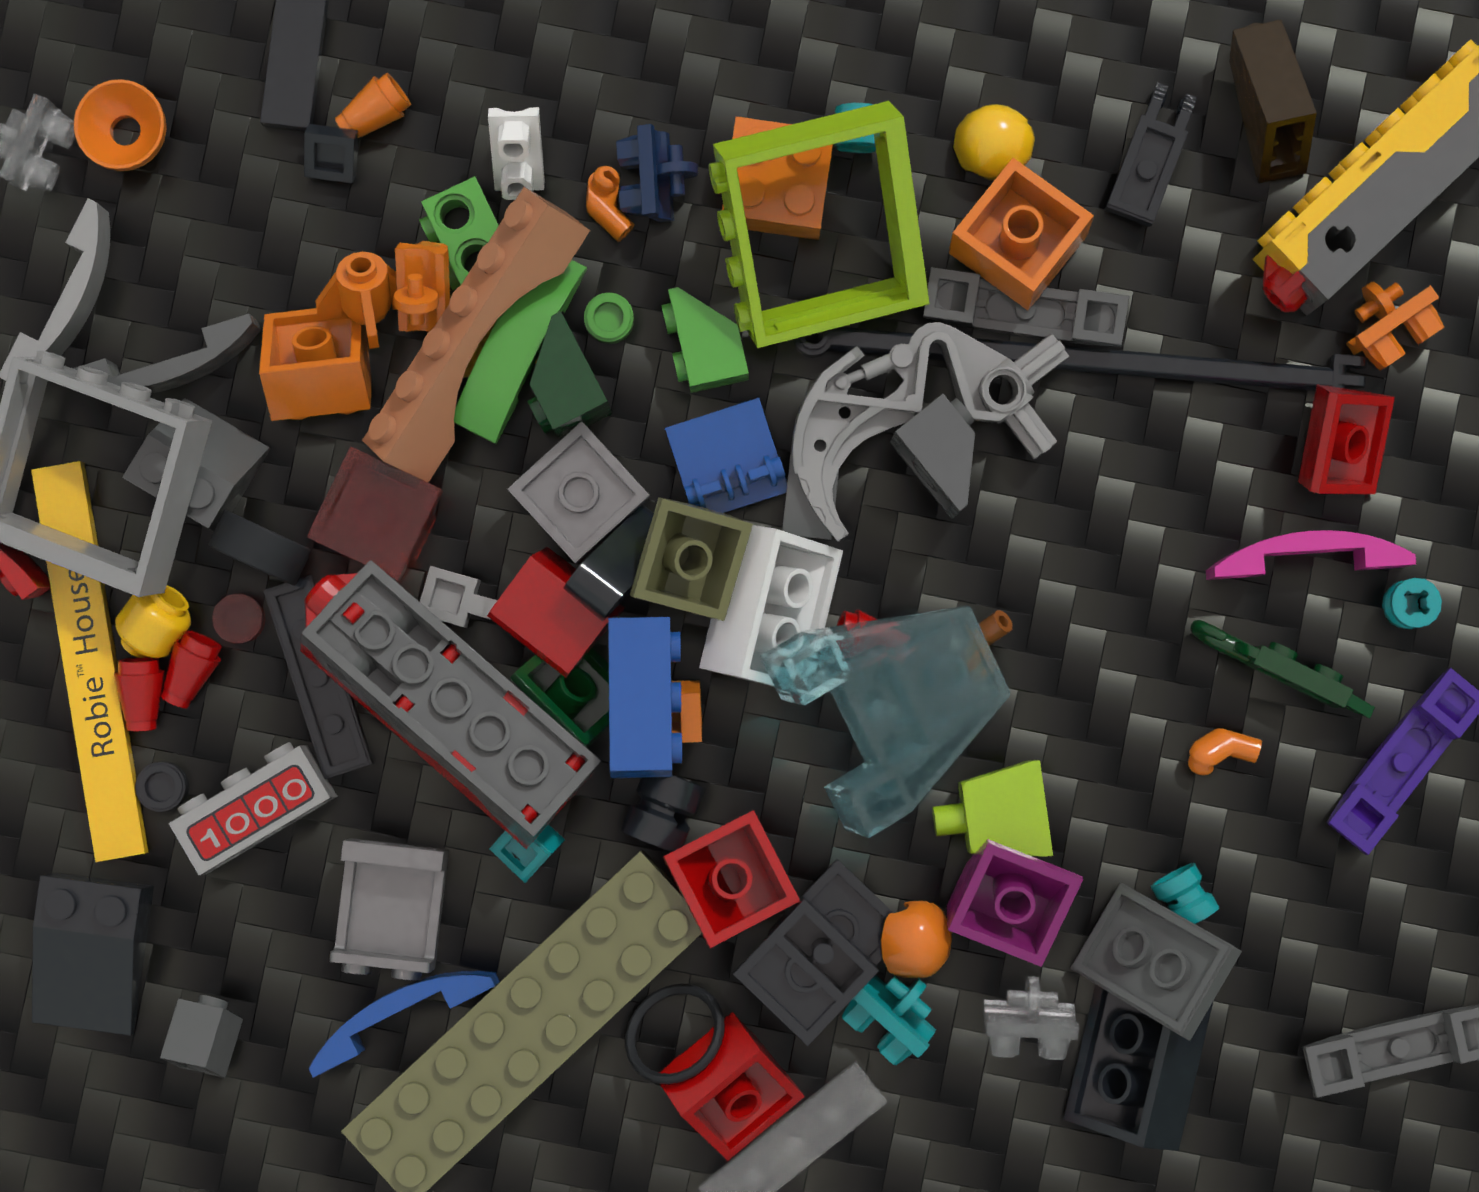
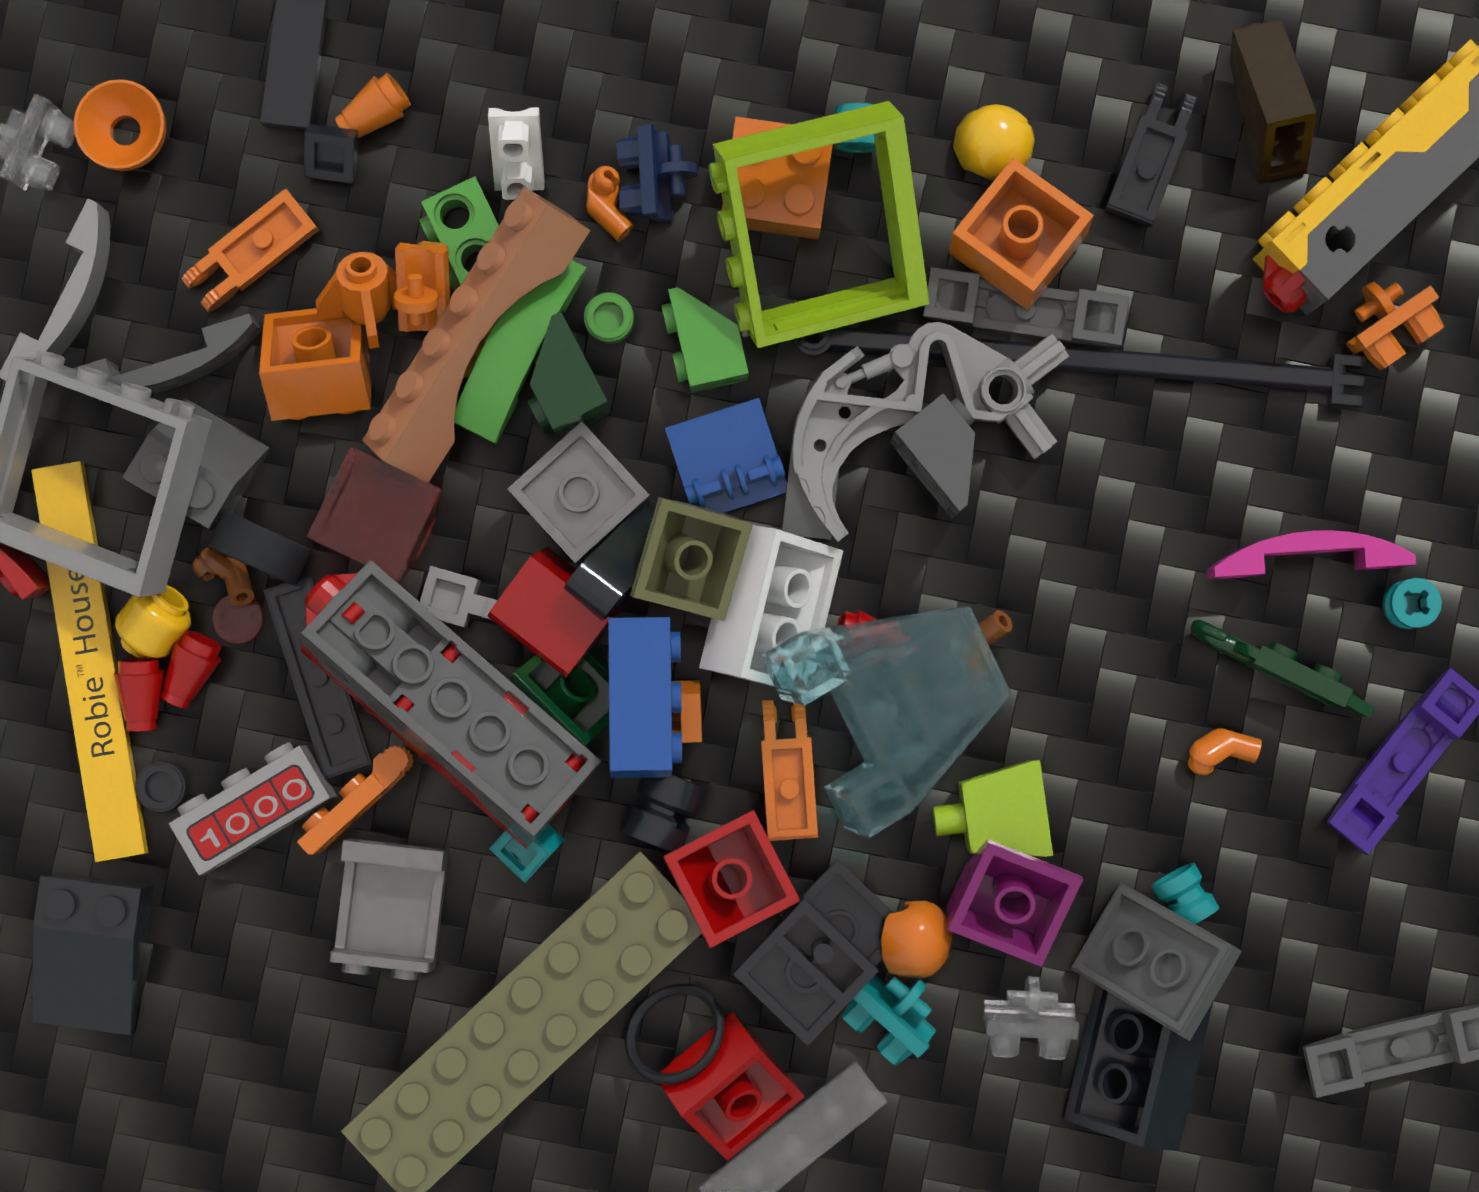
(202, 1036): dark grey brick -> none
(230, 570): none -> dark orange arm
(252, 248): none -> orange hinge
(358, 797): none -> orange hinge
(455, 987): blue slope -> none
(788, 778): none -> orange hinge
(1345, 441): red slope -> none

